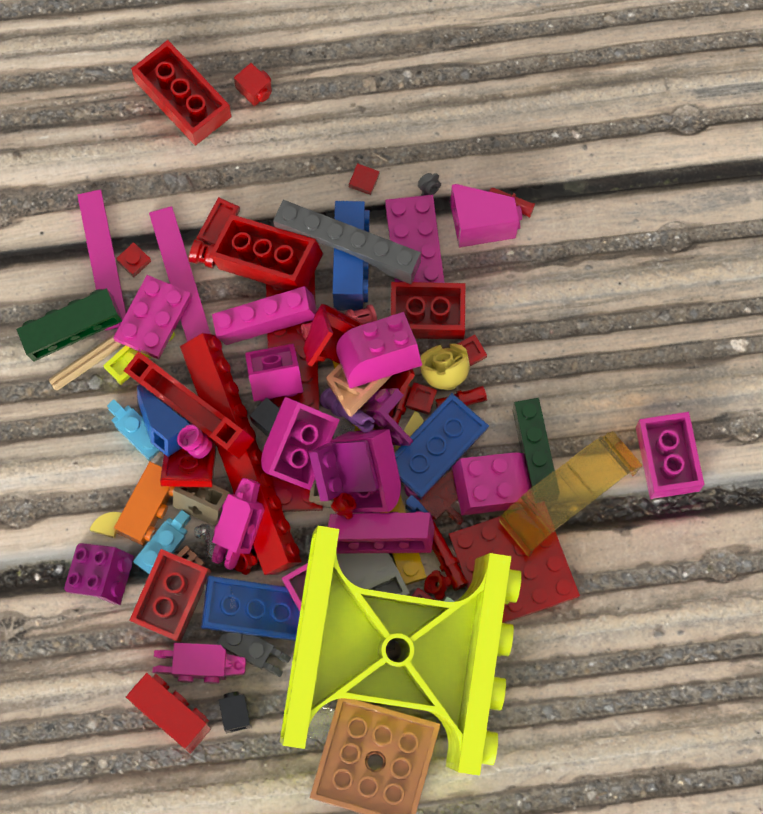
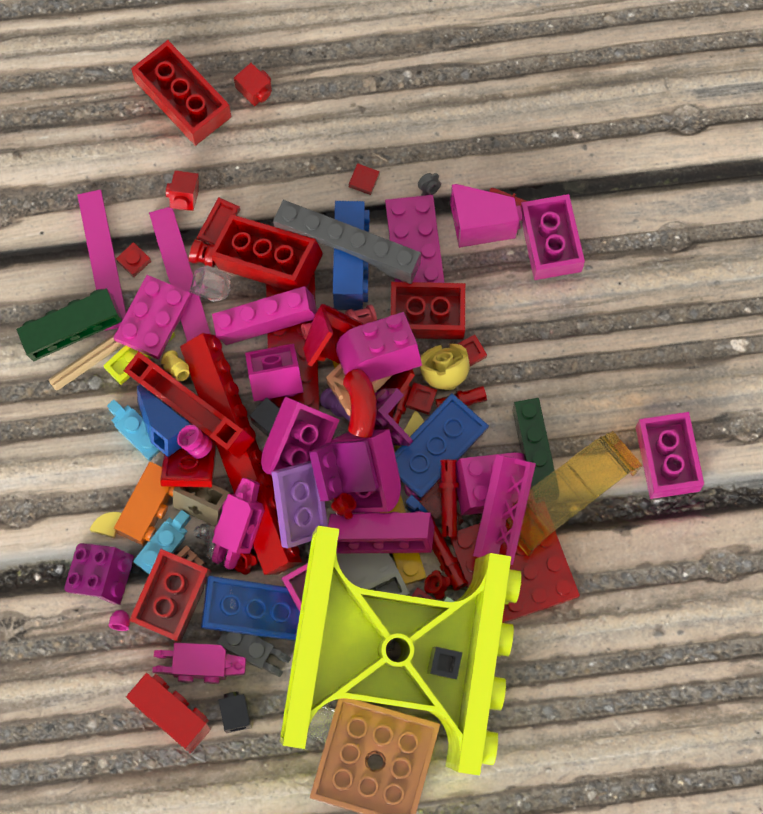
(119, 621): none -> dark pink hinge
(175, 365): none -> light yellow arm
(183, 190): none -> red brick
(211, 283): none -> clear brick
(297, 504): none -> medium lavender plate
(362, 403): none -> red cylinder
(444, 662): none -> black brick
(449, 497): none -> red pin
(499, 507): none -> dark pink fence
(552, 237): none -> dark pink brick

